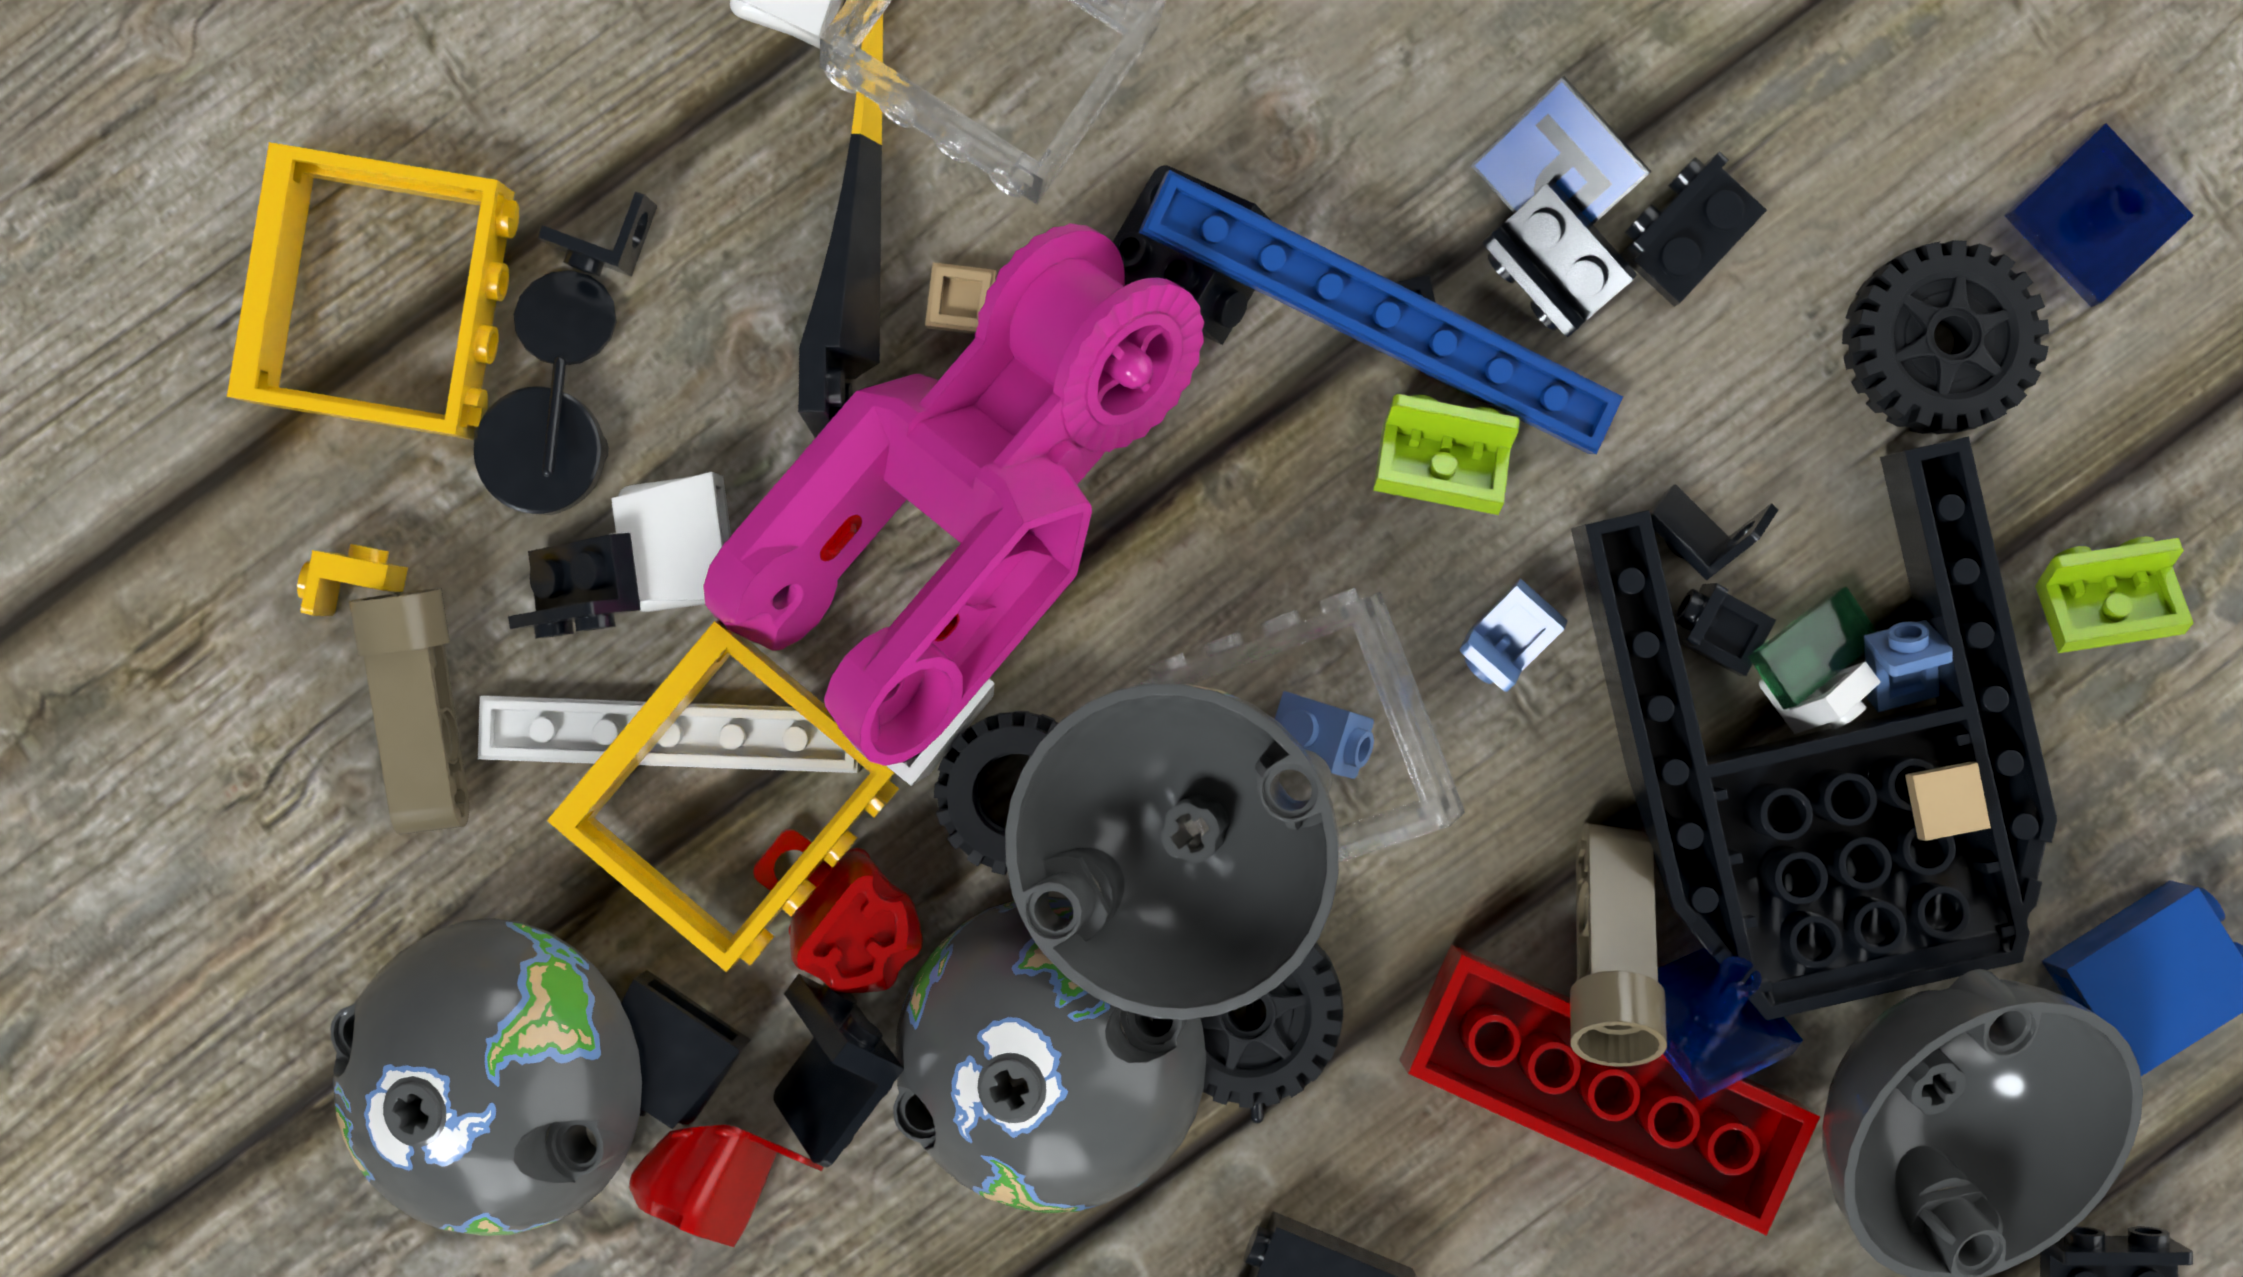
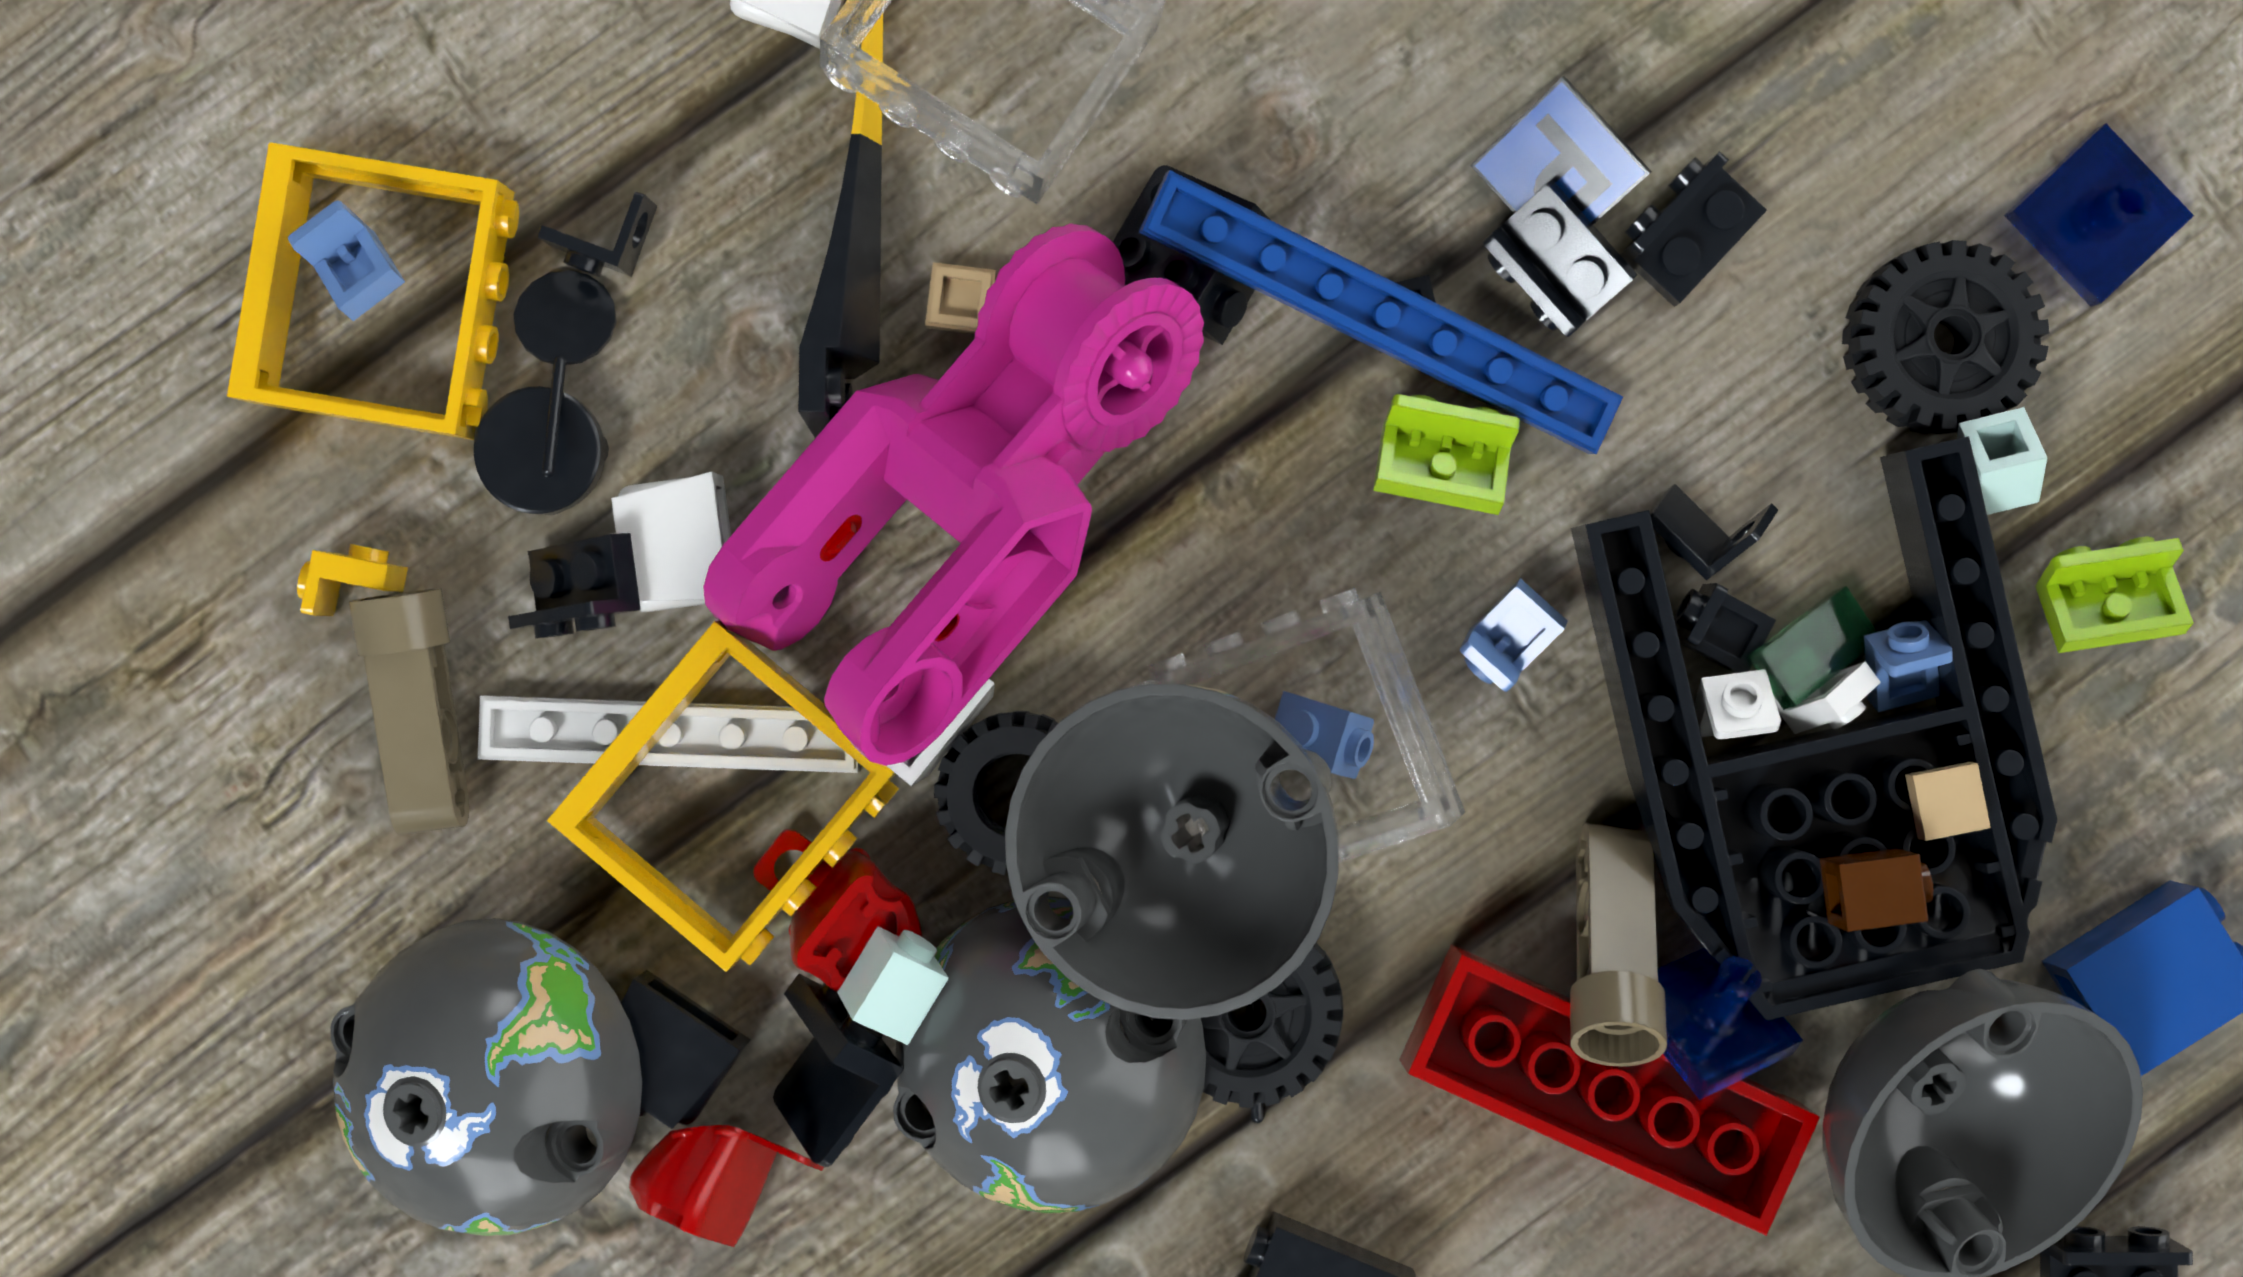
(347, 259): none -> medium blue bracket
(893, 984): none -> light aqua brick
(1736, 705): none -> white bracket
(1876, 889): none -> reddish brown brick
(2006, 459): none -> light aqua brick

